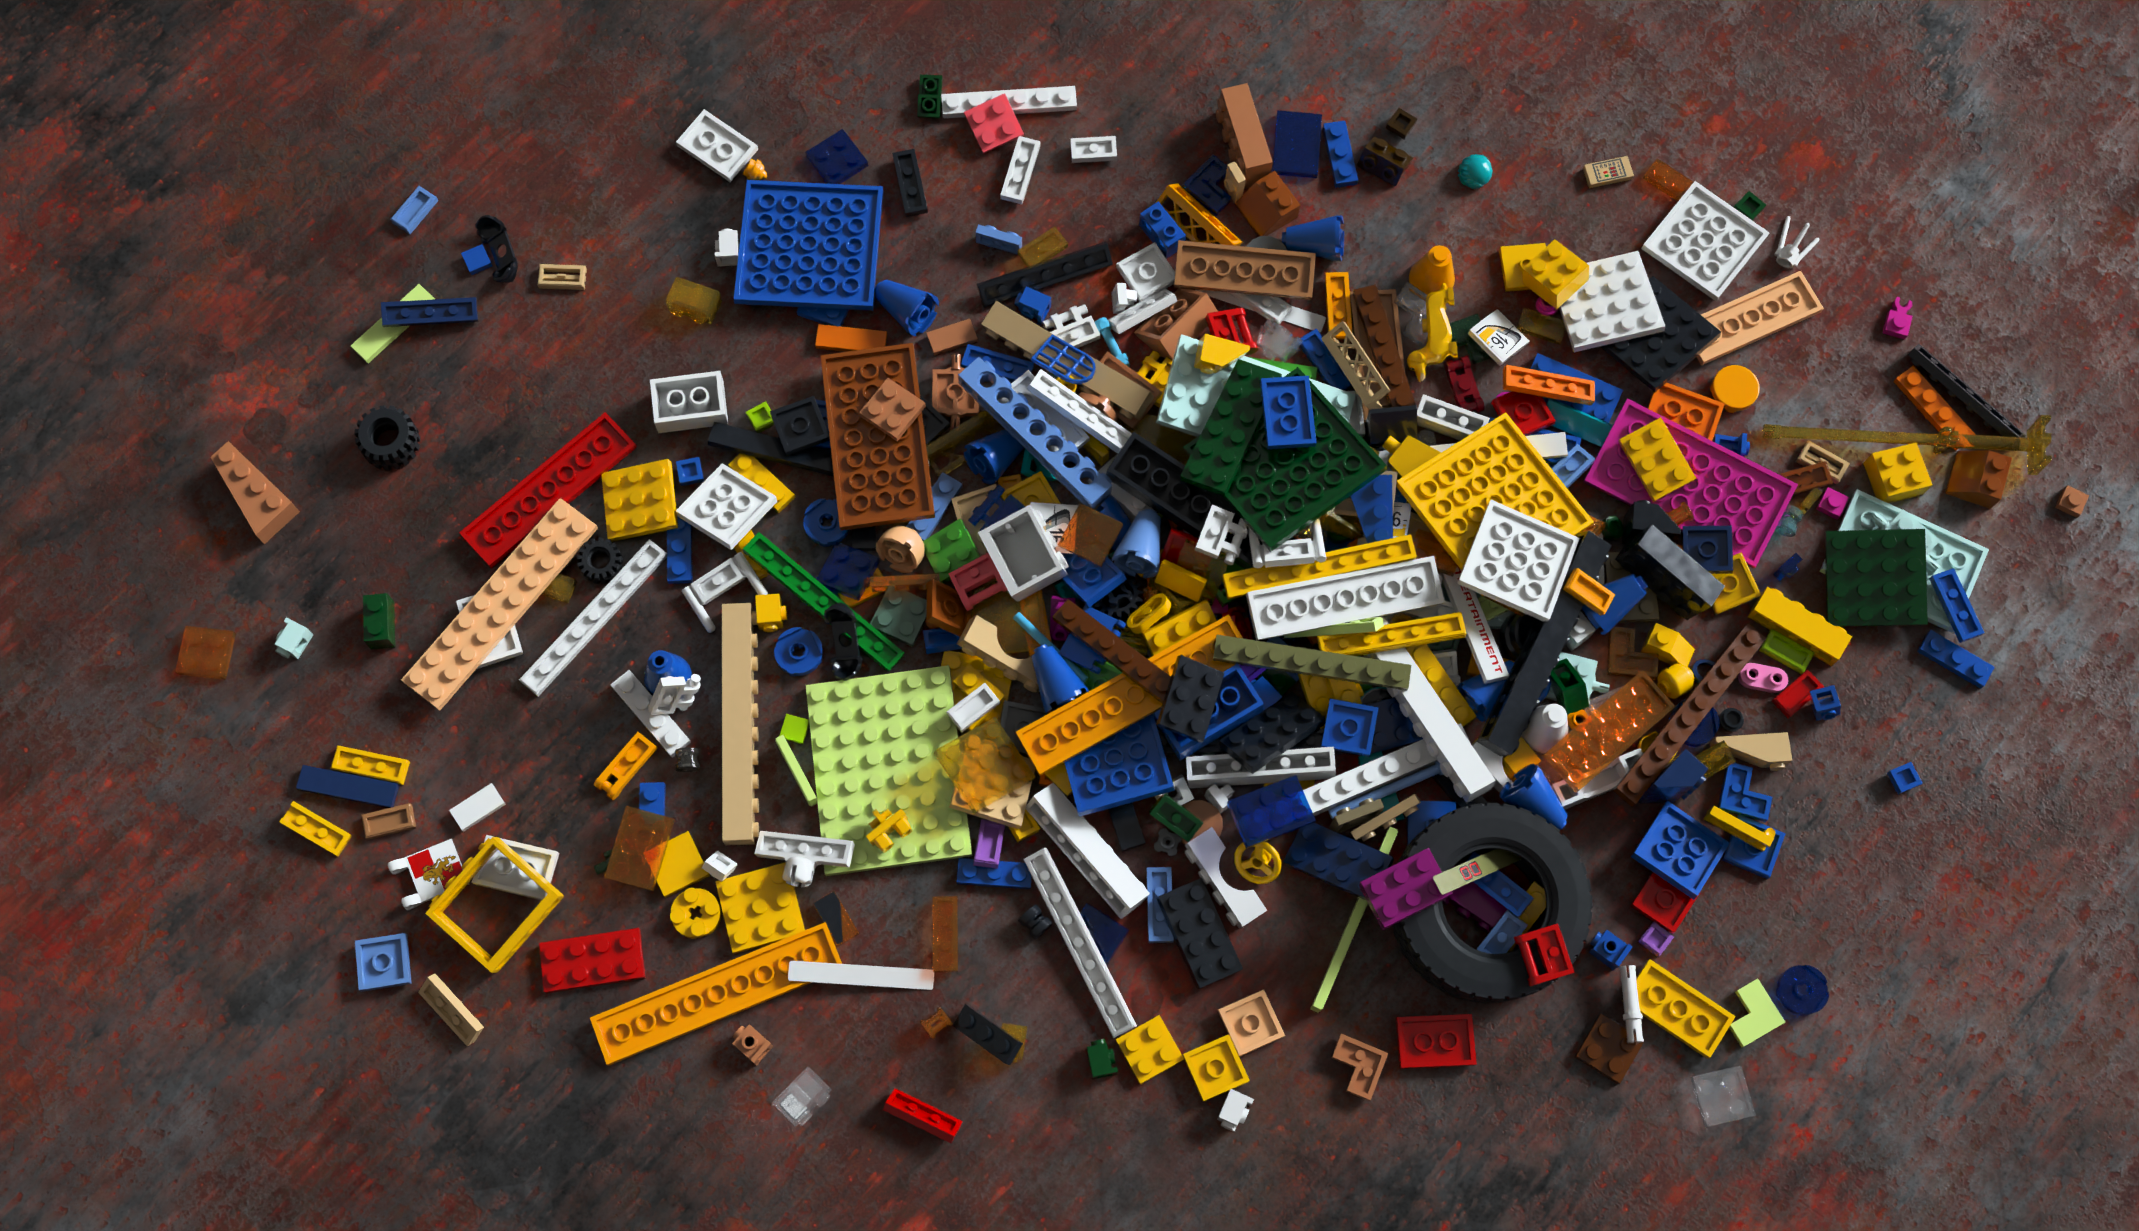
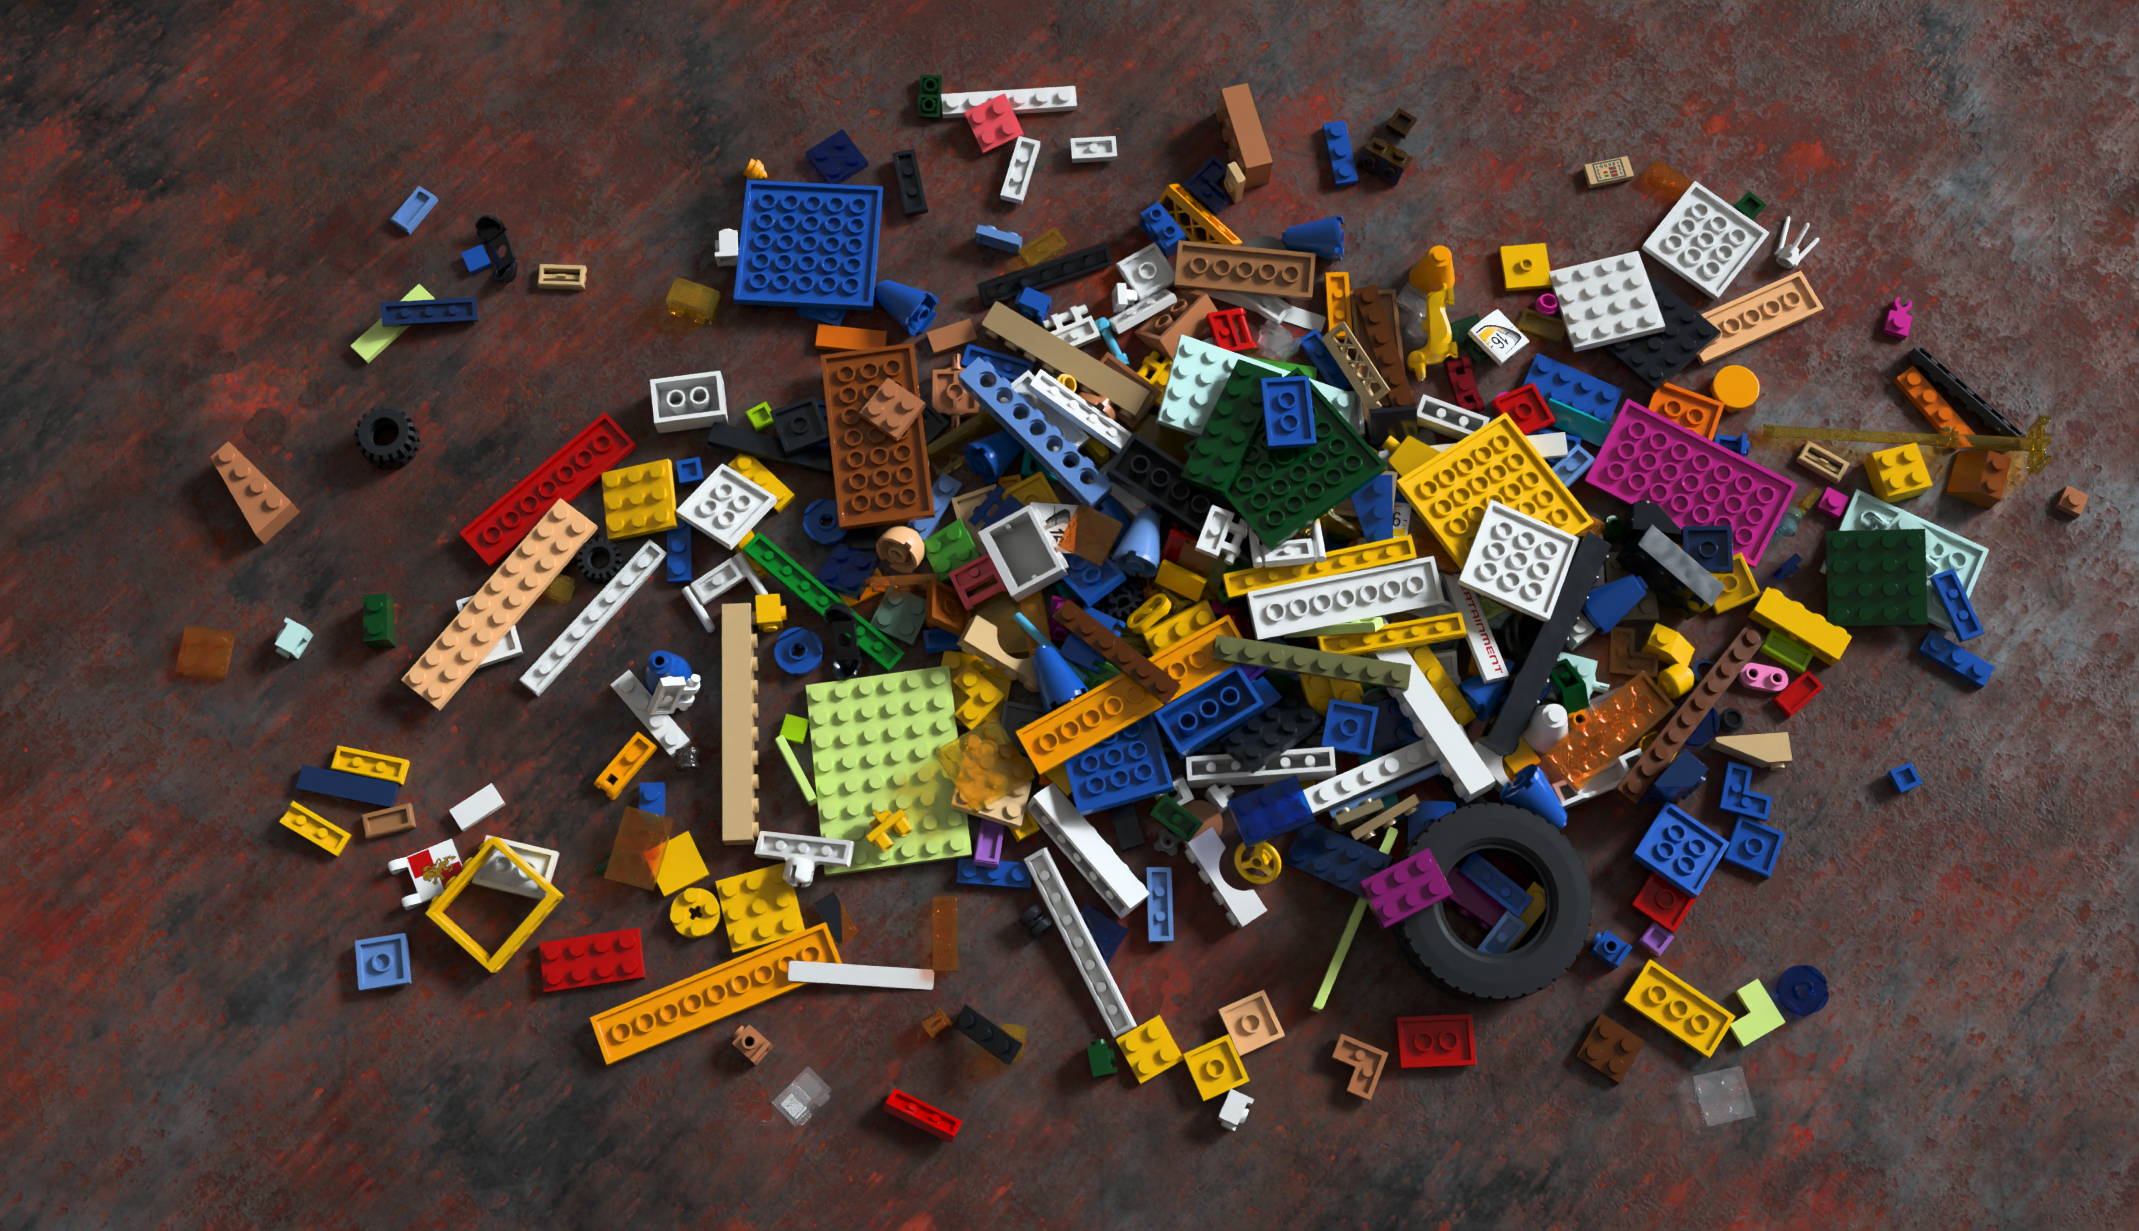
(451, 1009): tan plate -> none
(717, 145): white plate -> none
(719, 866): white plate -> none
(973, 707): white tile -> none
(1056, 361): blue window -> none
(1190, 698): black plate -> none
(1199, 933): black plate -> none
(1217, 353): yellow slope -> none
(1268, 205): dark orange slope -> none
(1297, 144): clear blue tile -> none
(1474, 869): olive sticker -> none
(1475, 171): teal hair -> none
(1548, 385): orange plate -> none
(1552, 953): red plate -> none
(1555, 274): yellow brick -> none
(1589, 591): light orange tile -> none
(1631, 1004): white pin -> none
(1657, 459): yellow plate -> none
(1681, 514): clear orange bush -> none
(1716, 758): clear yellow plate -> none
(1740, 829): yellow hinge -> none
(1810, 477): dark orange plate -> none
(1828, 707): blue brick -> none

